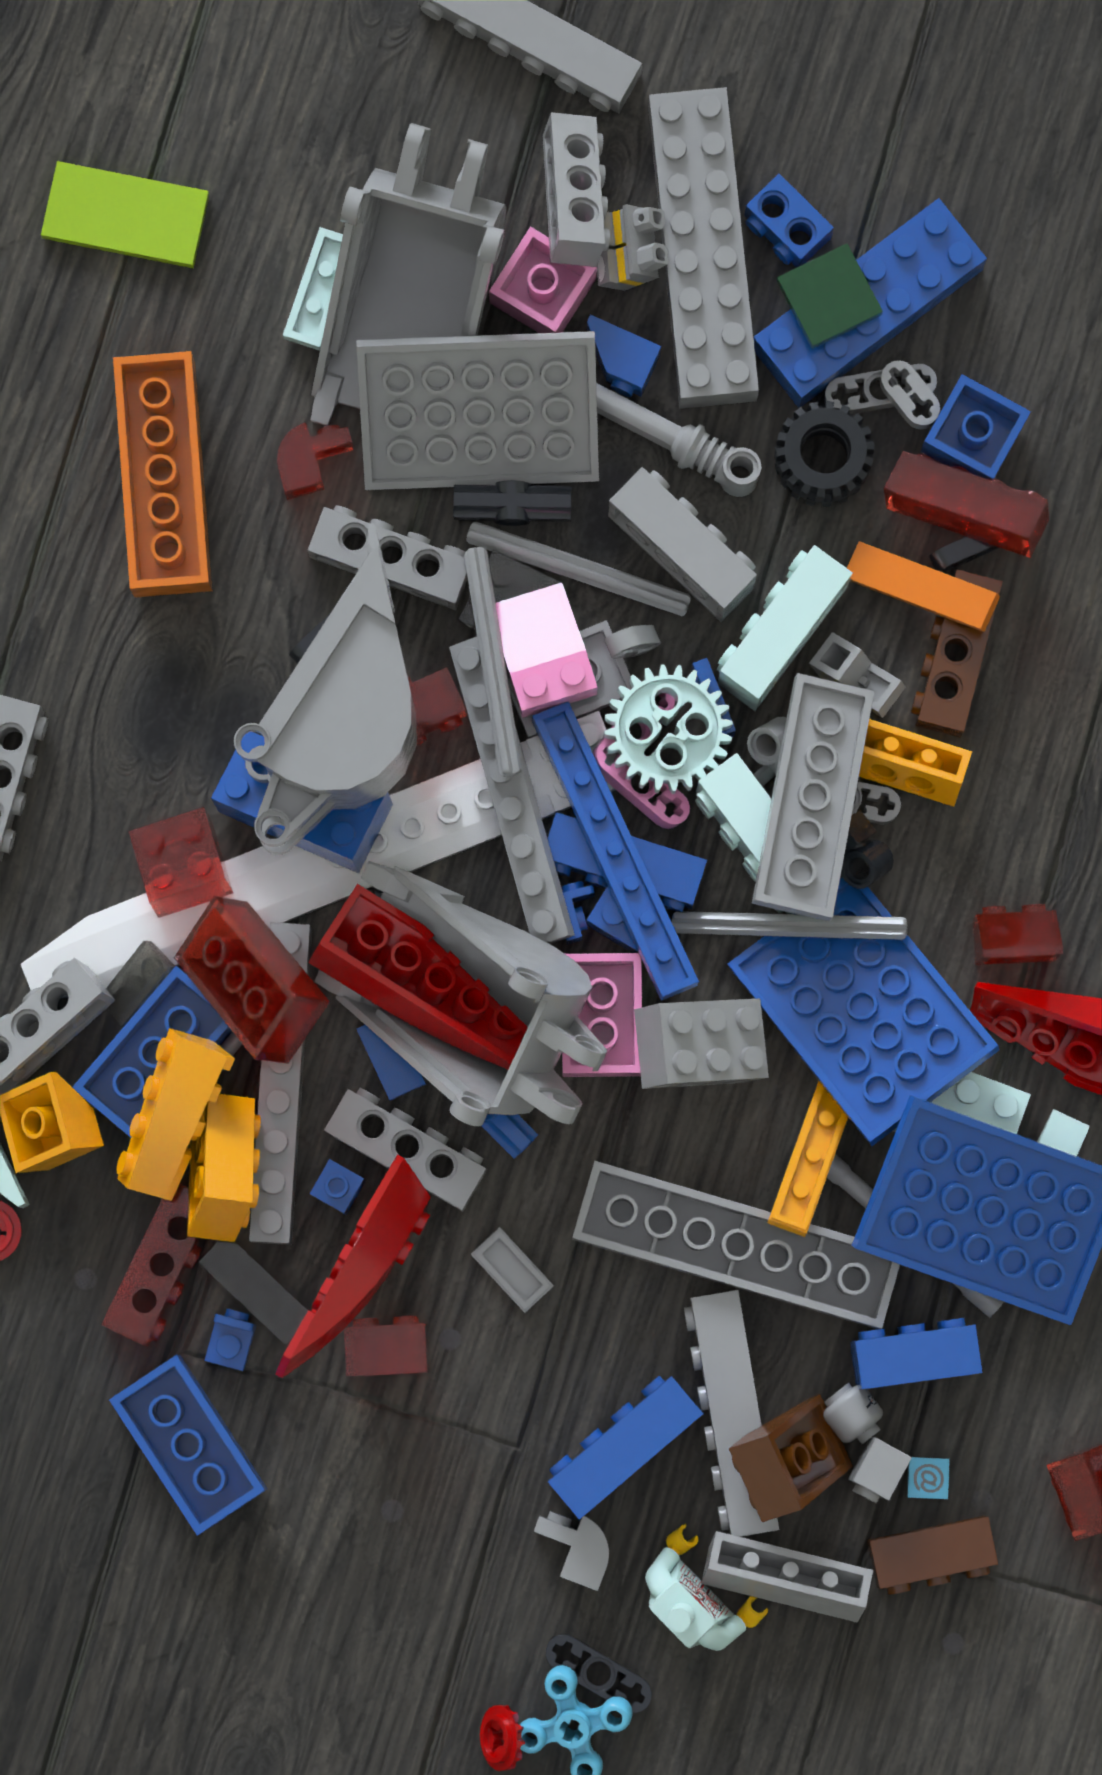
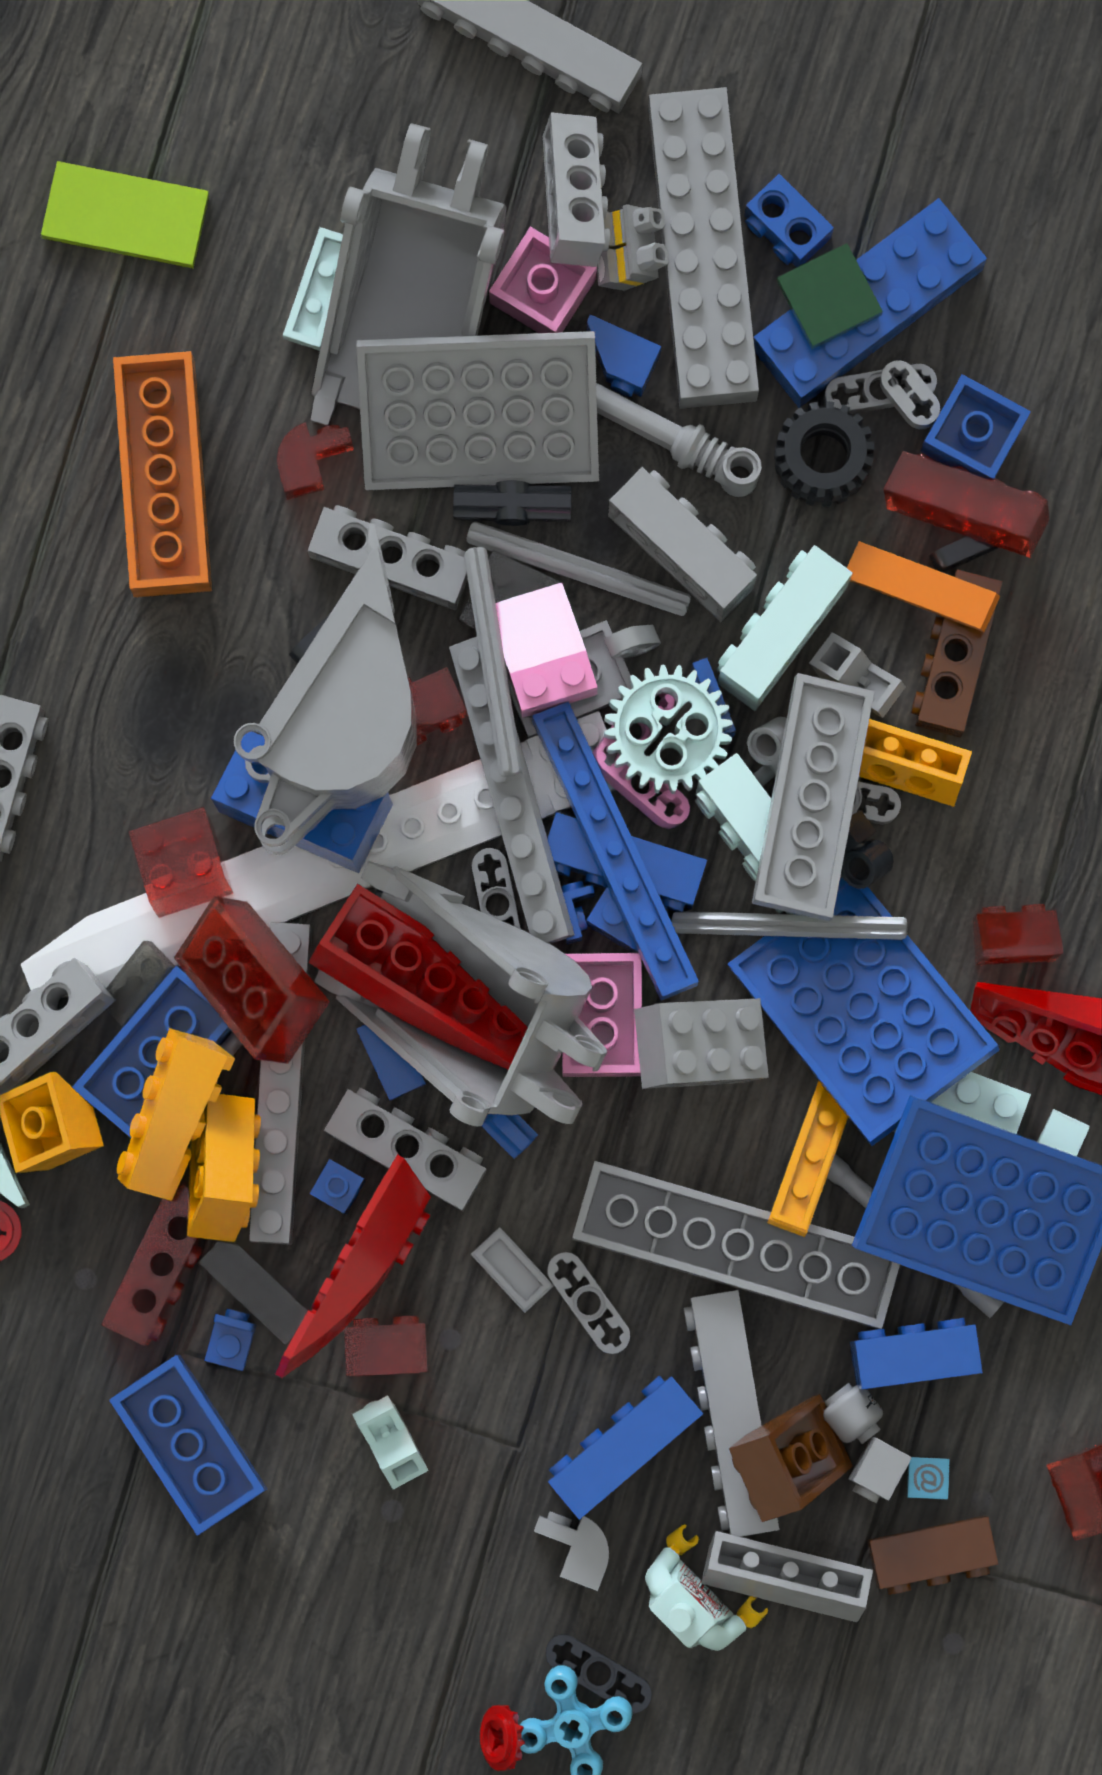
(390, 1441): none -> light aqua brick
(501, 874): none -> light grey beam
(563, 1284): none -> light grey beam

